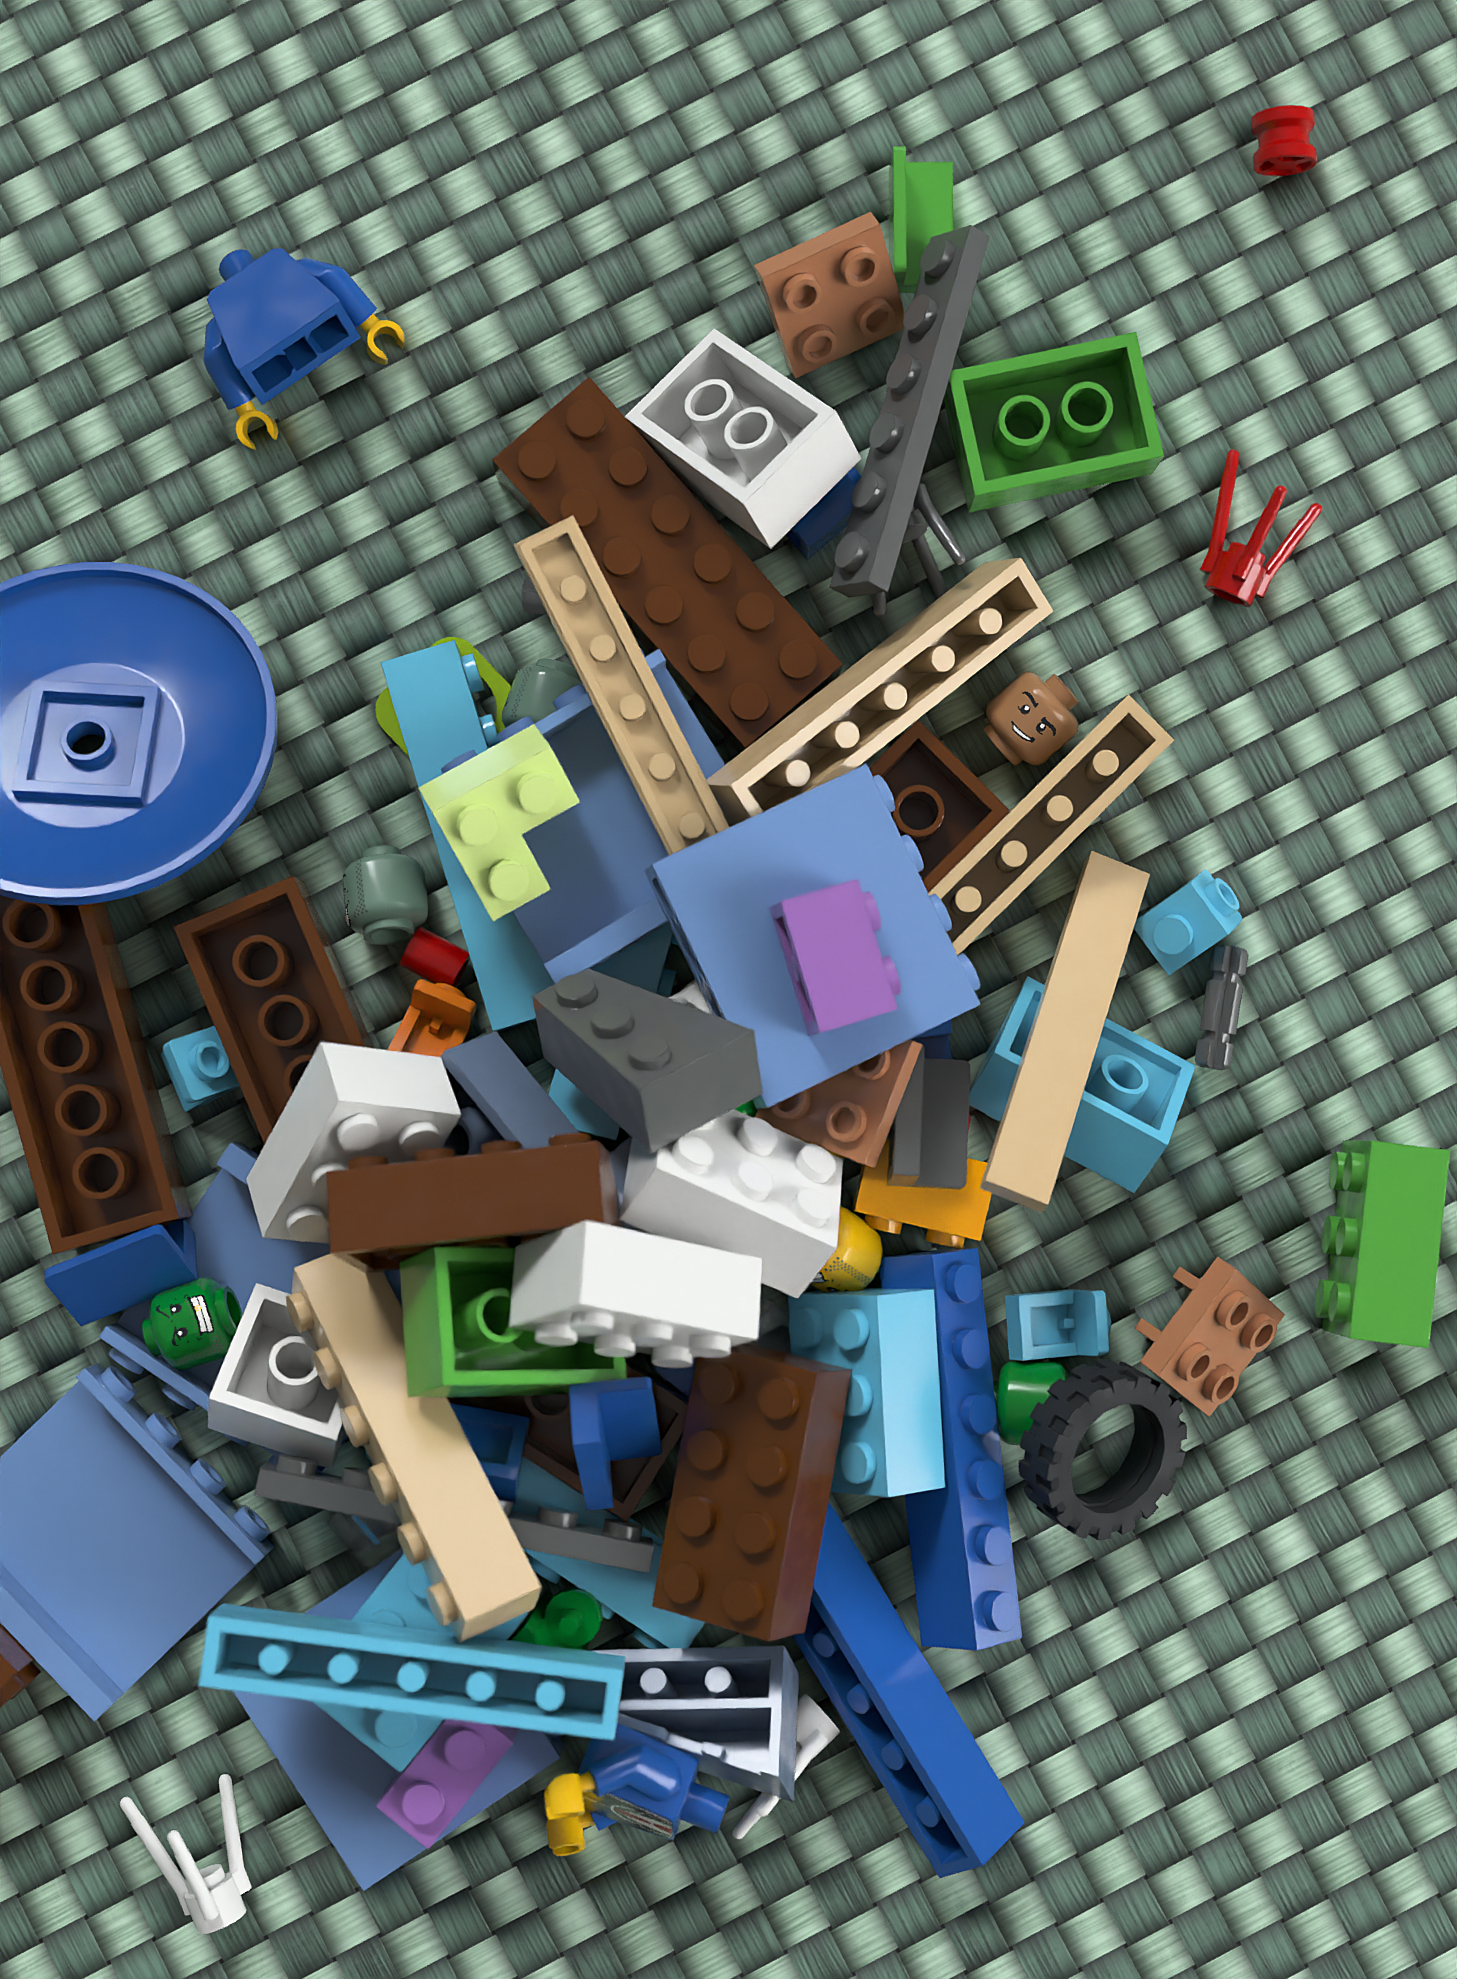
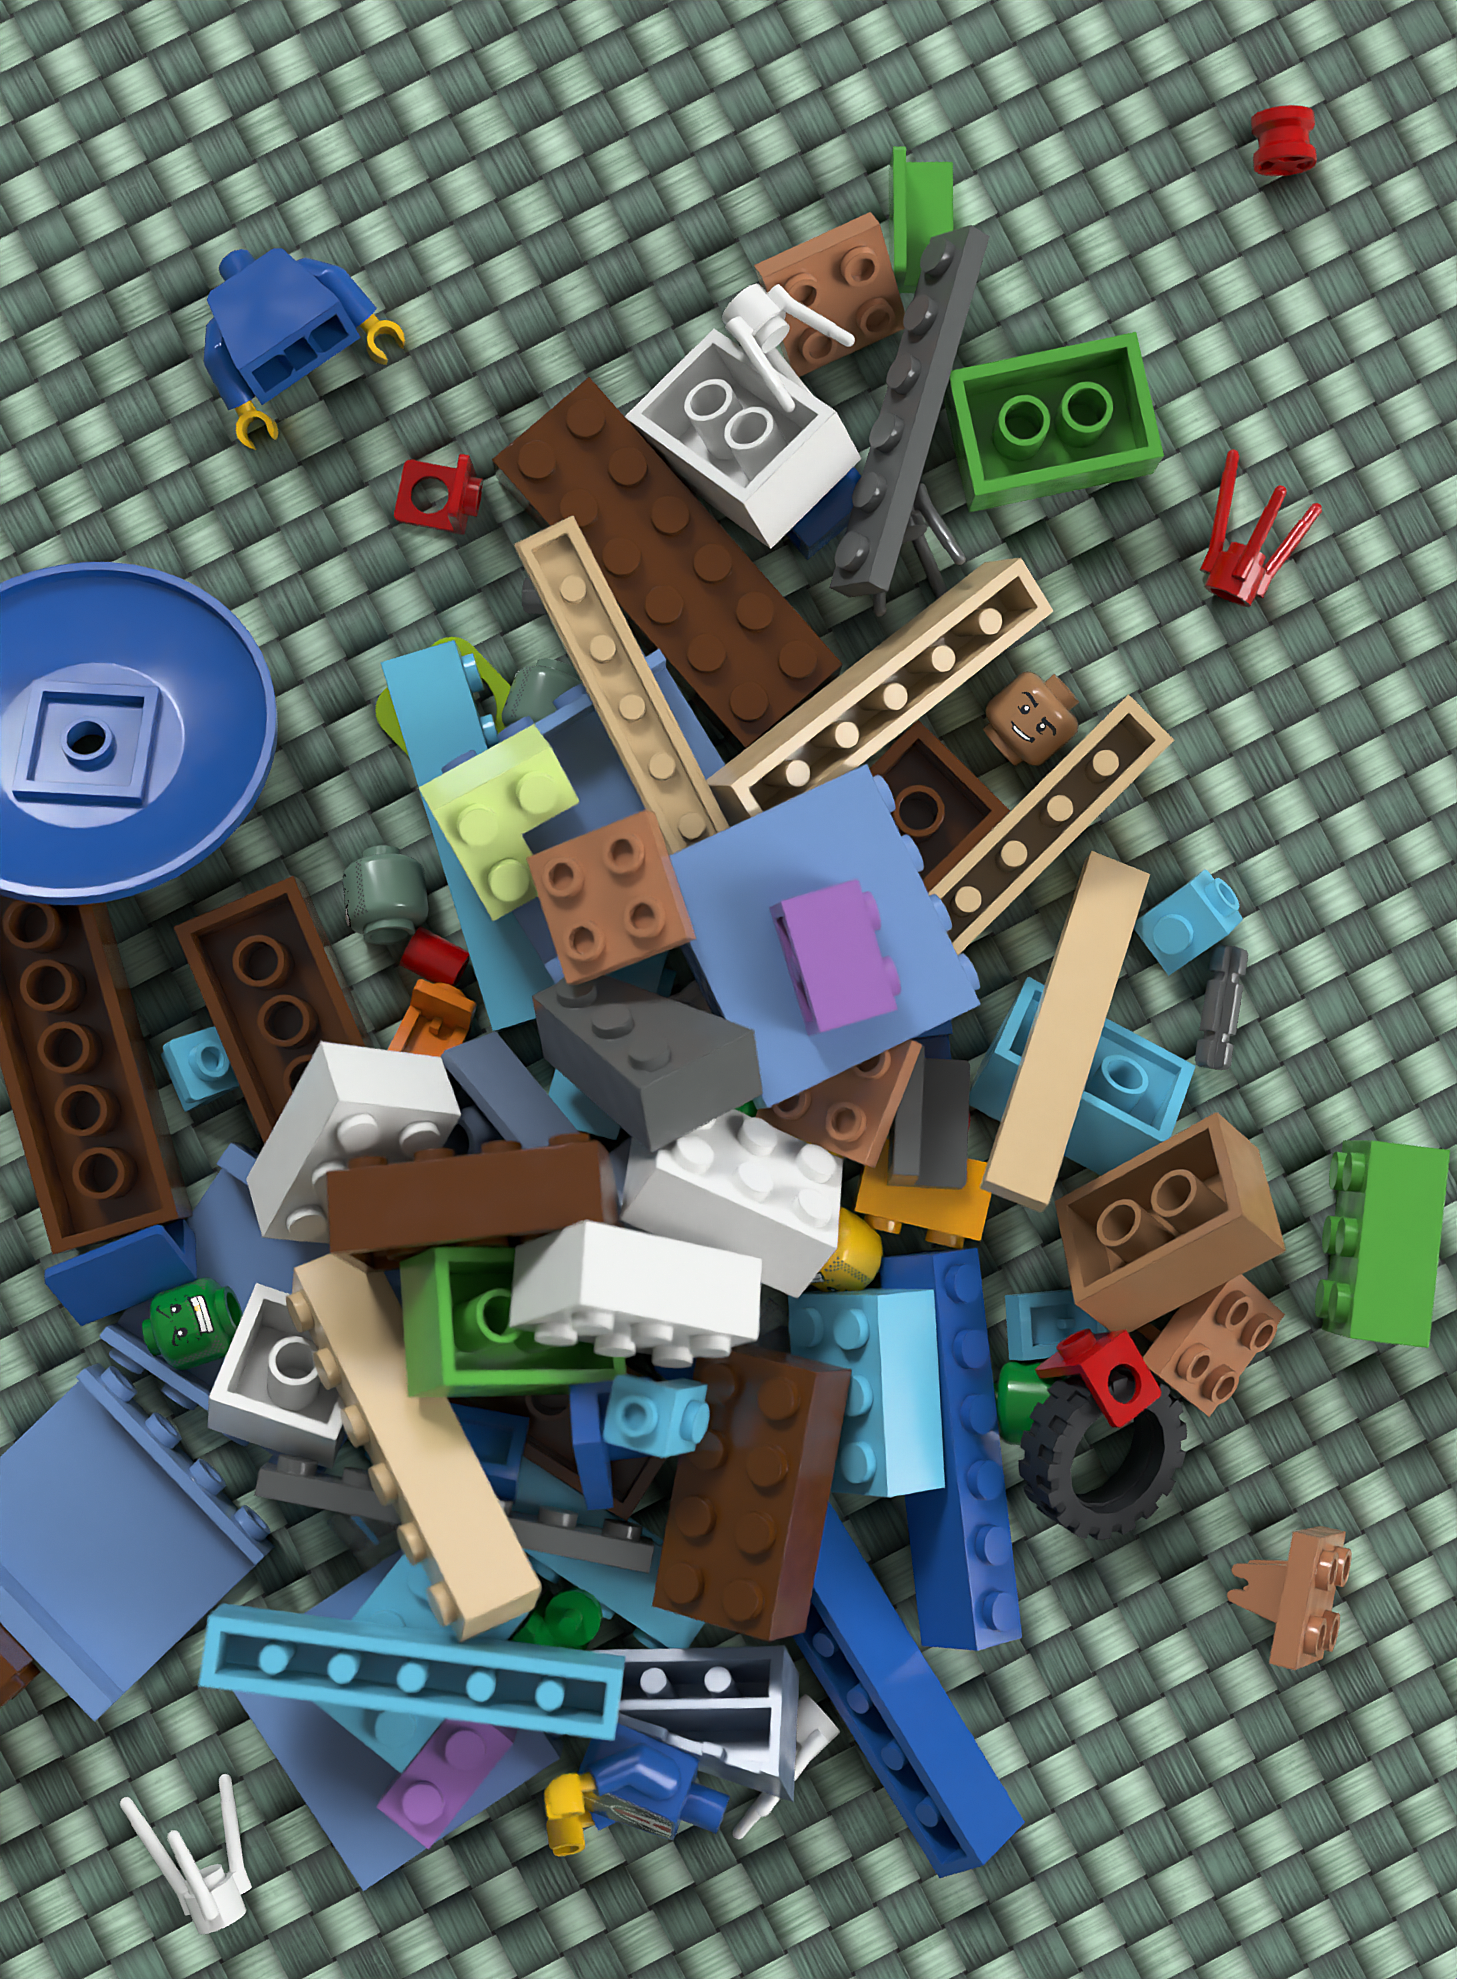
(463, 495): none -> red bracket
(611, 898): none -> nougat plate
(656, 1416): none -> medium azure bracket
(760, 325): none -> white plant
(1094, 1358): none -> red bracket
(1168, 1225): none -> medium nougat brick
(1298, 1594): none -> nougat plate

